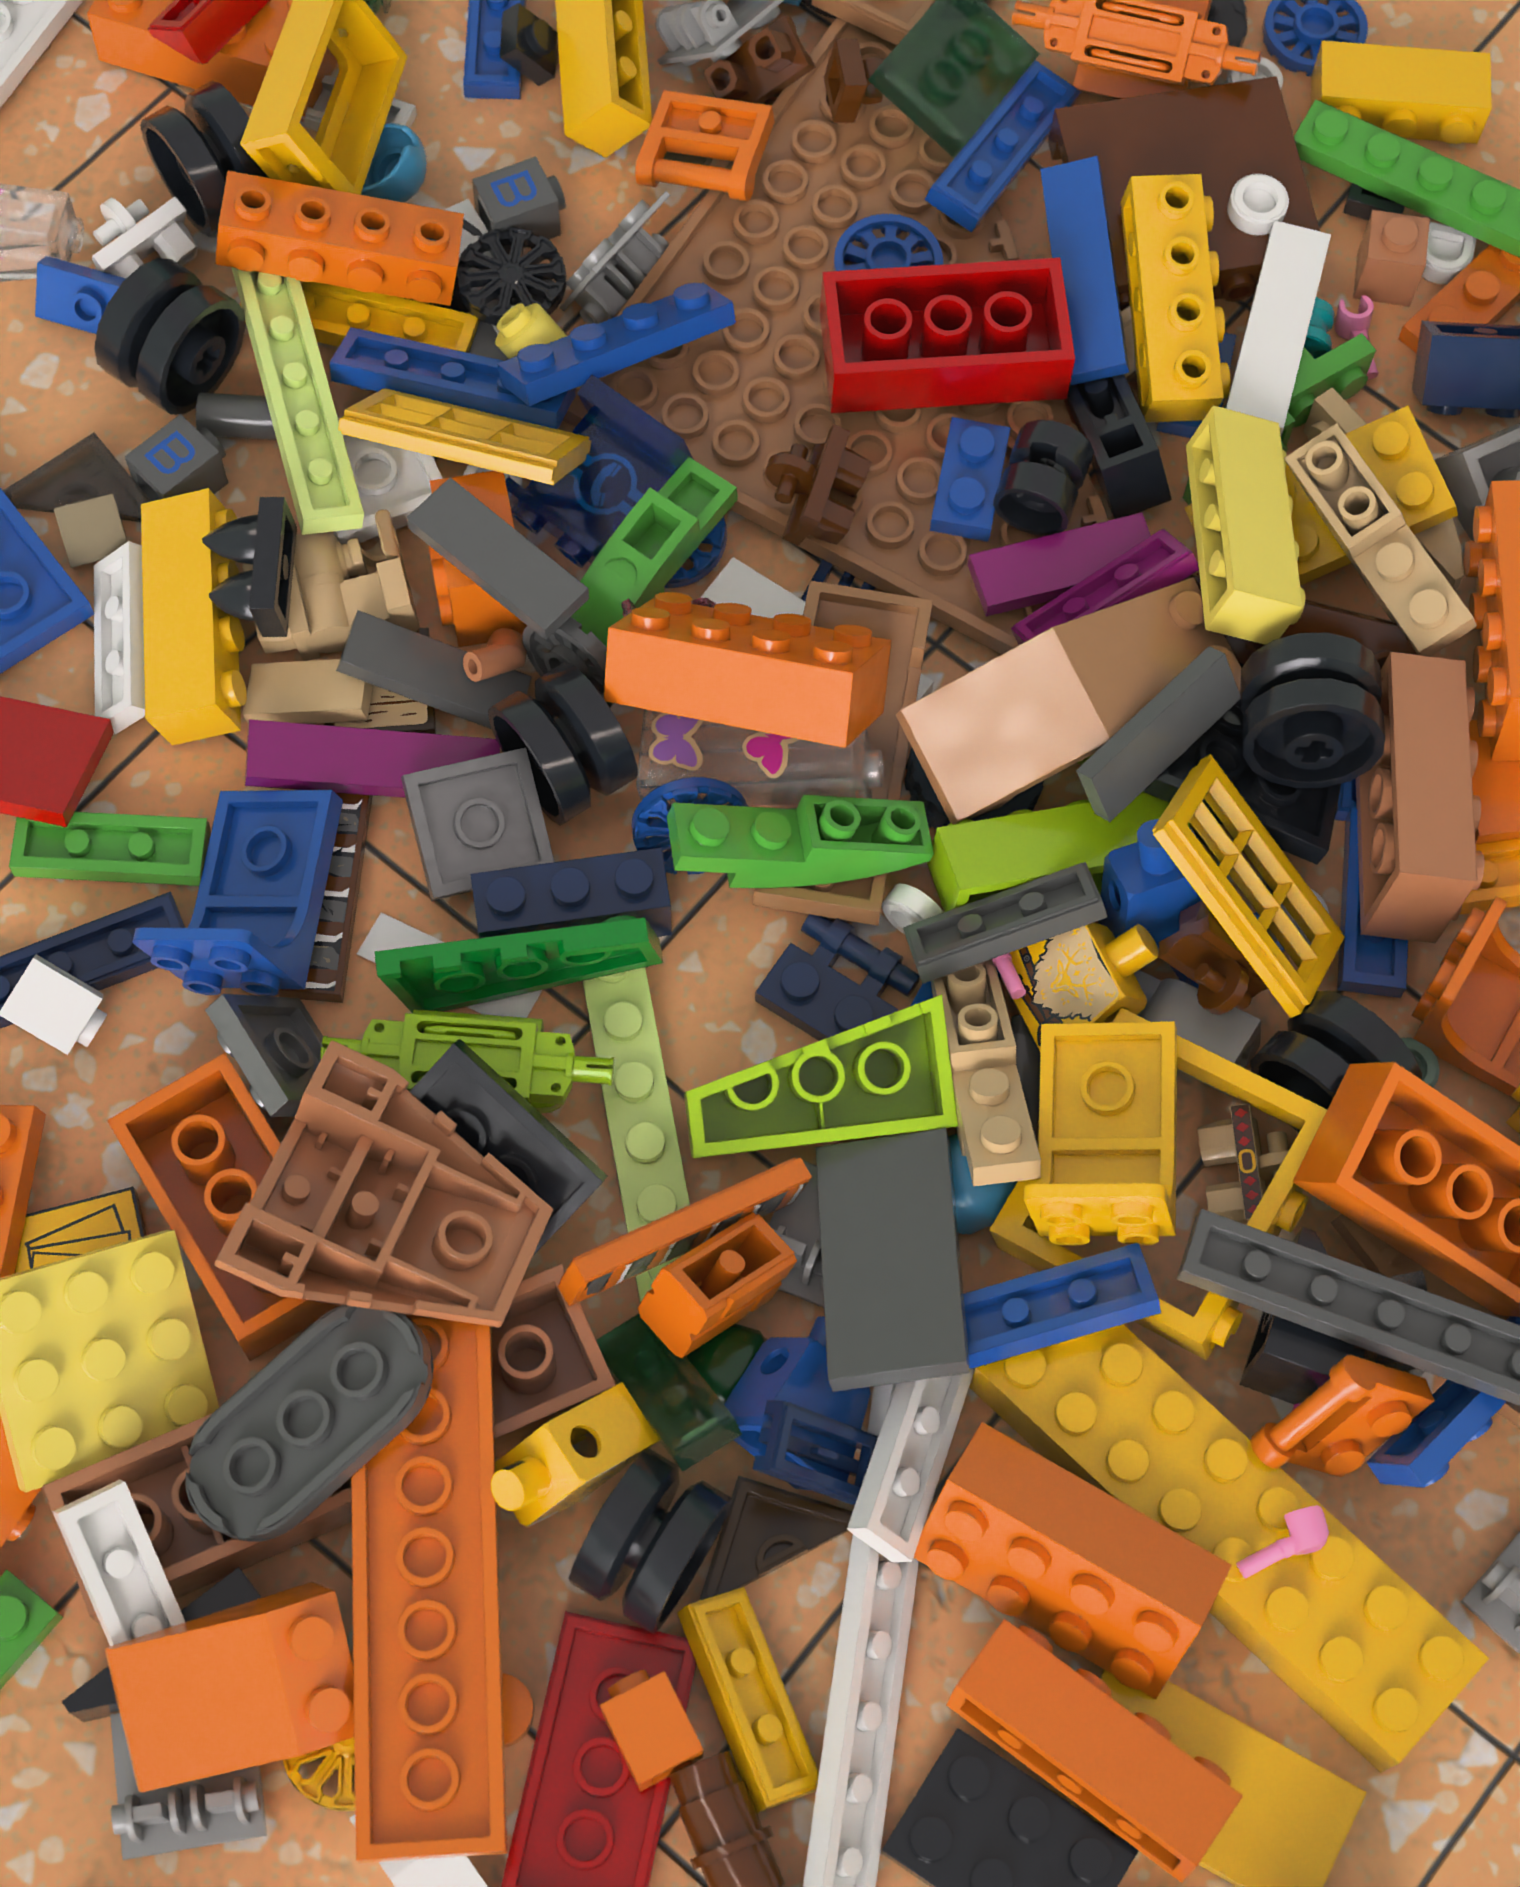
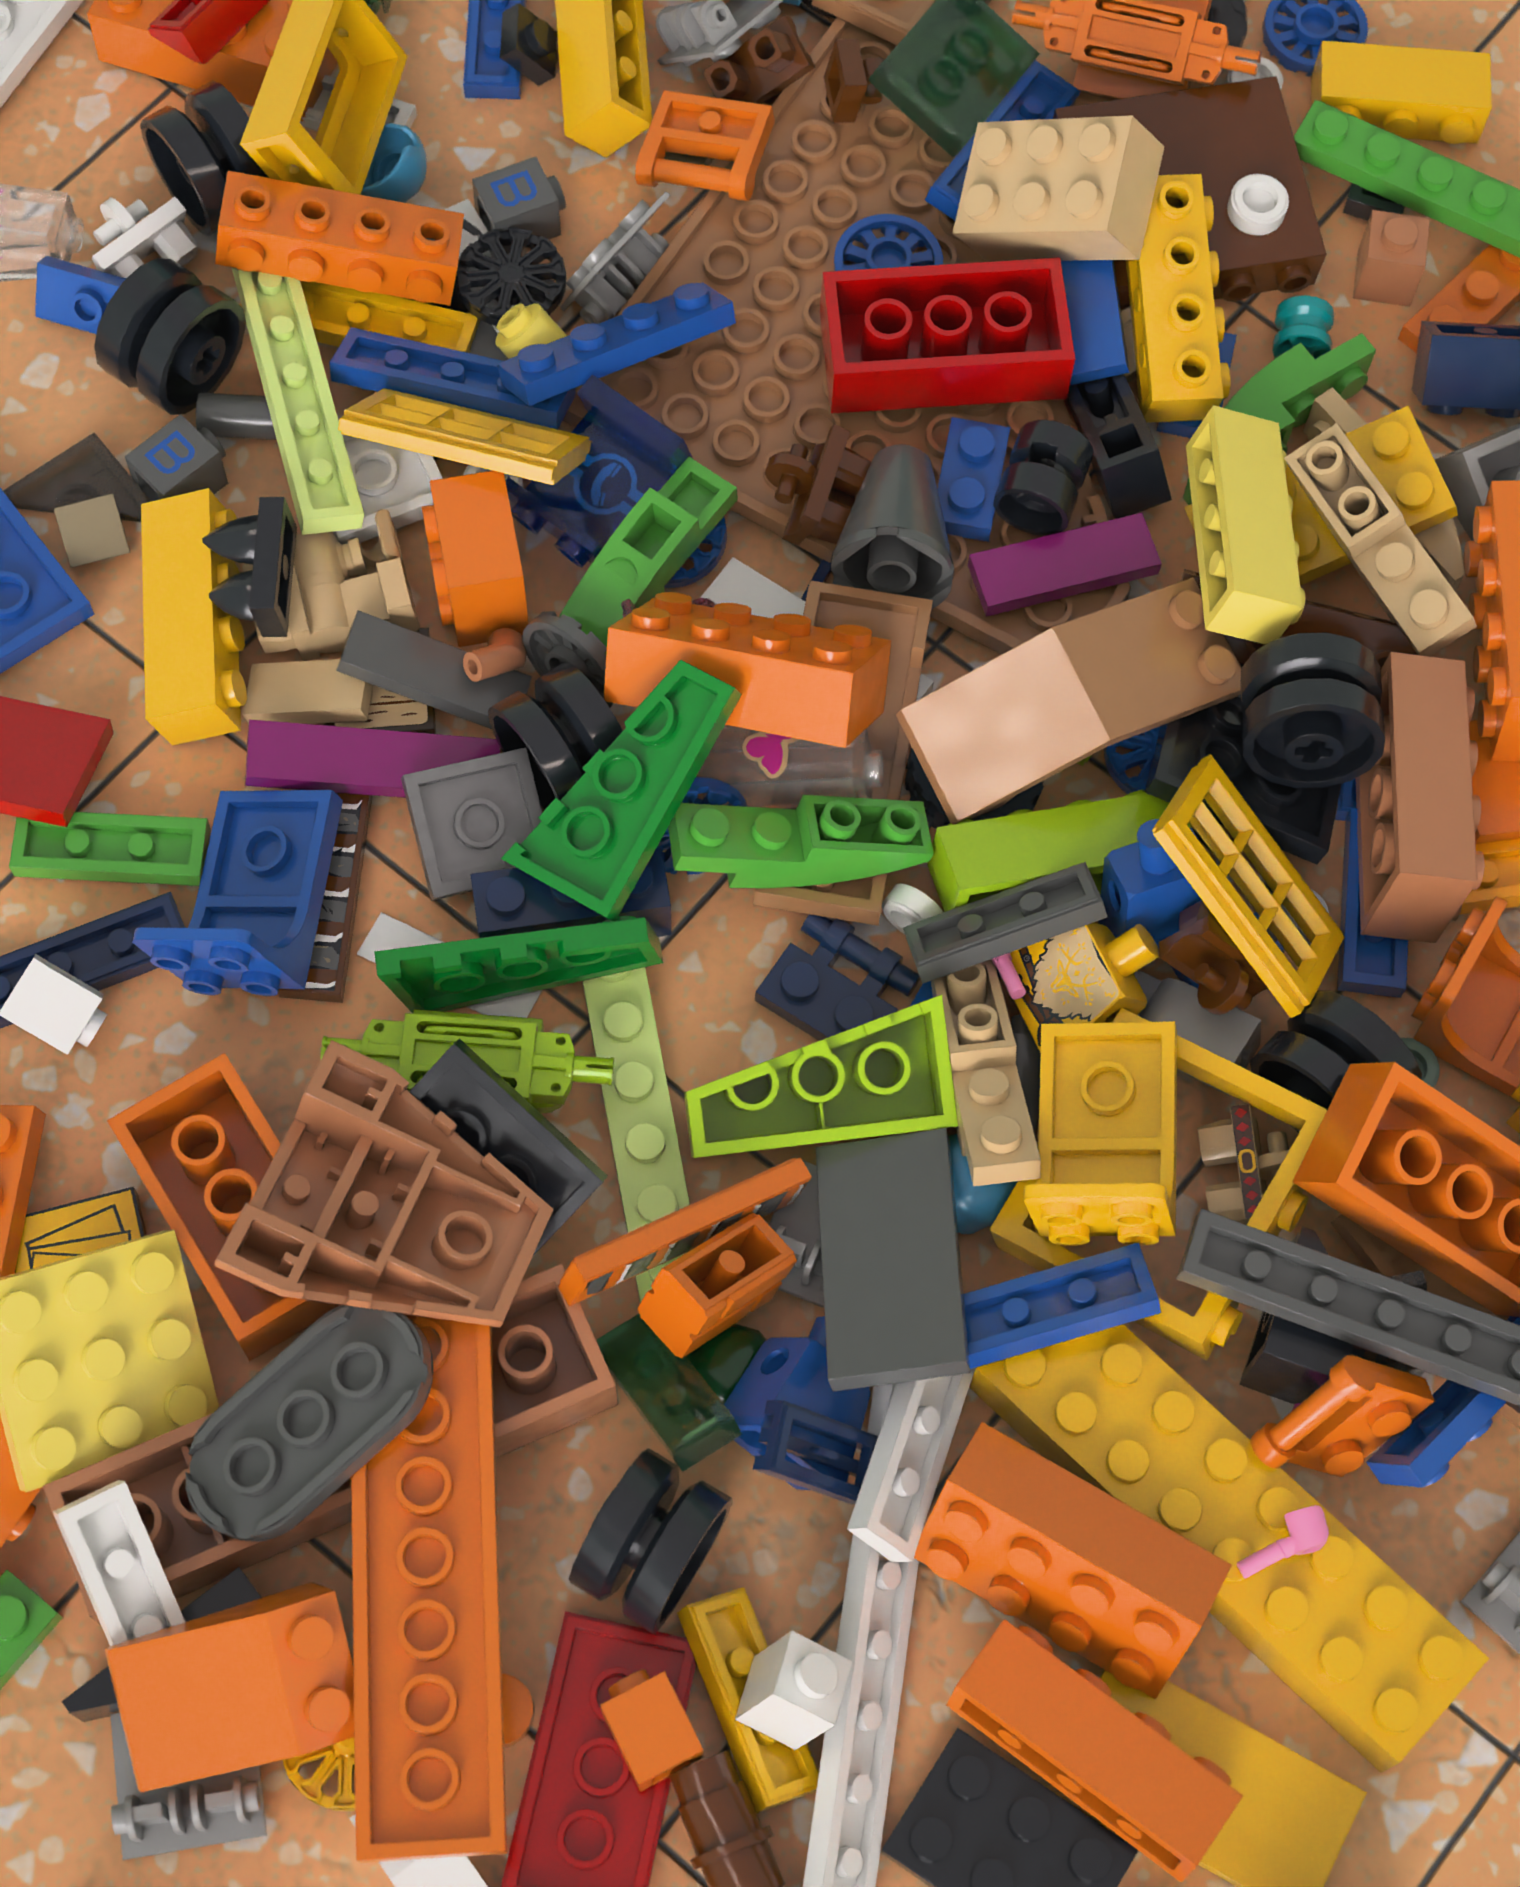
(119, 637): white plate -> none
(272, 1044): flat silver plate -> none
(498, 558): dark grey tile -> none
(549, 1475): yellow torso -> none
(618, 811): none -> green wing
(766, 1532): dark brown tile -> none
(794, 1690): none -> white brick
(896, 530): none -> dark grey cone
(1059, 189): none -> tan brick
(1141, 570): magenta tile -> none
(1159, 733): dark grey tile -> none
(1278, 322): white tile -> none
(1351, 325): bright pink hand -> none
(1447, 253): white tile -> none

